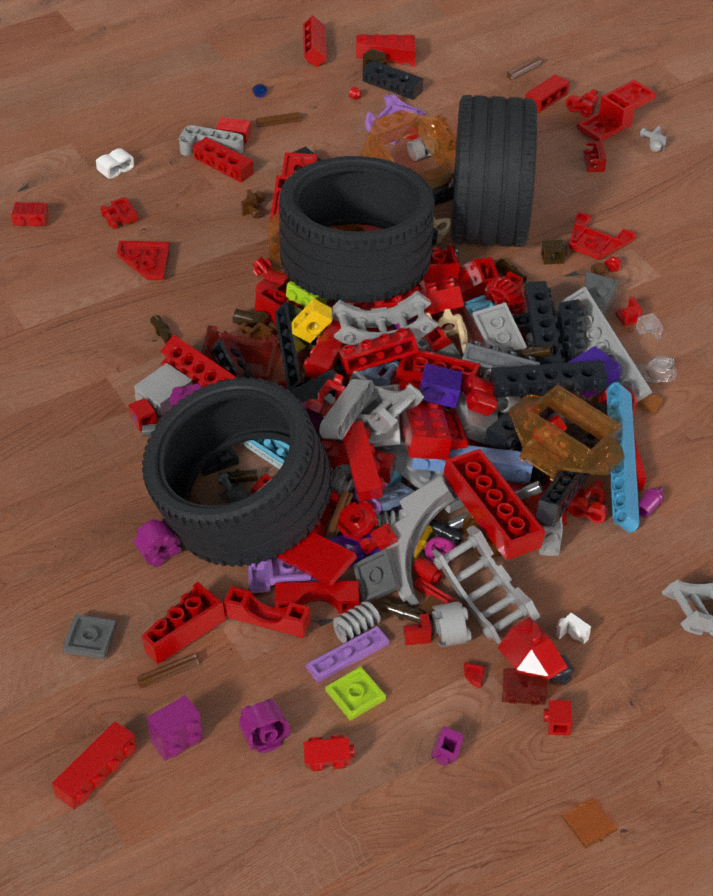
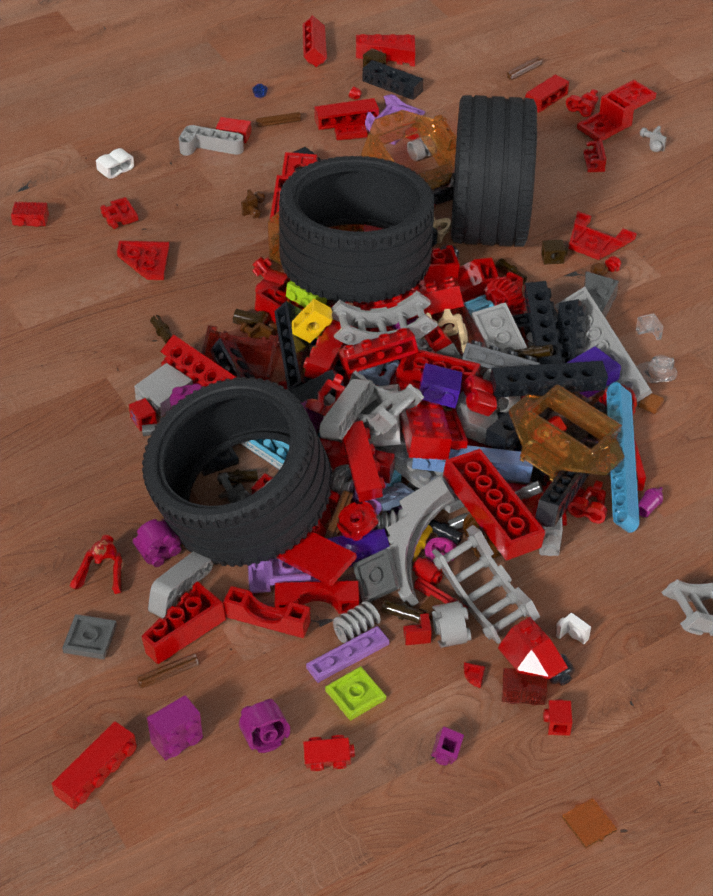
(99, 551): none -> red piece
(176, 582): none -> light grey beam
(223, 159): red brick -> none
(344, 113): none -> red brick
(350, 132): none -> red plate
(381, 538): red plate -> none
(629, 314): red panel -> none

